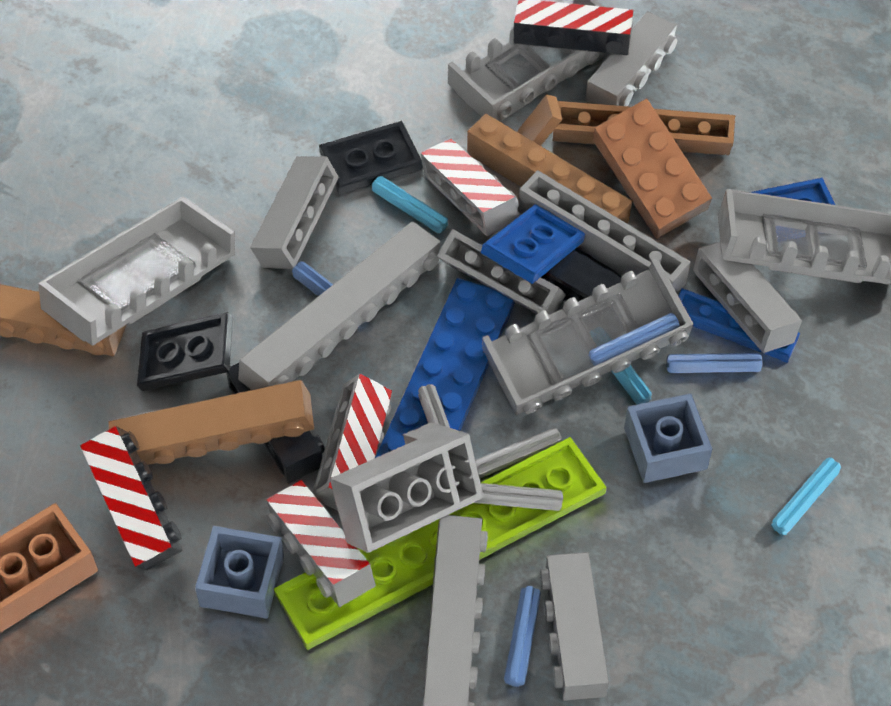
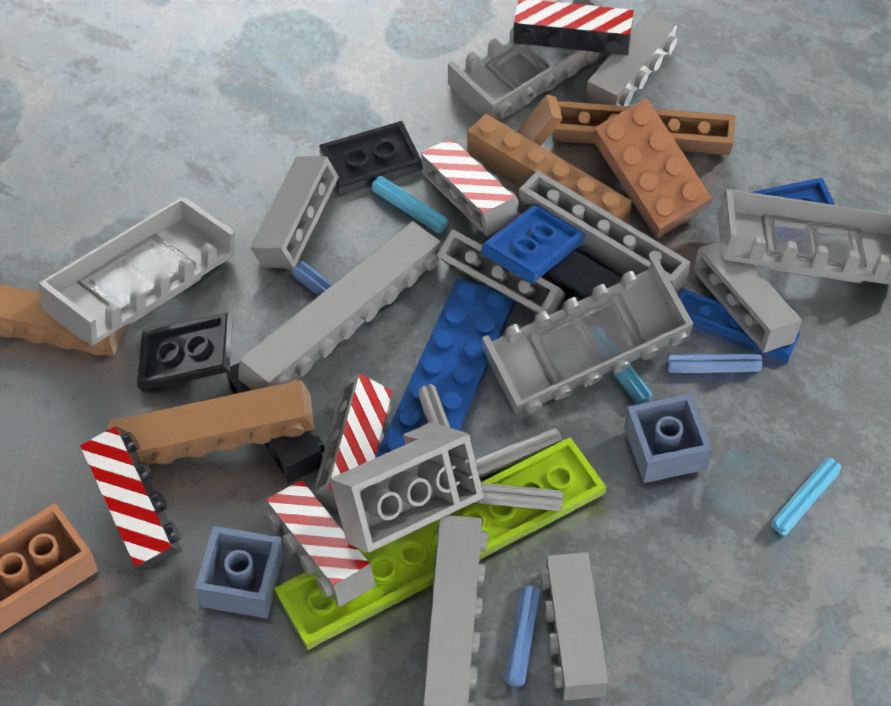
(633, 339): medium blue axle -> none

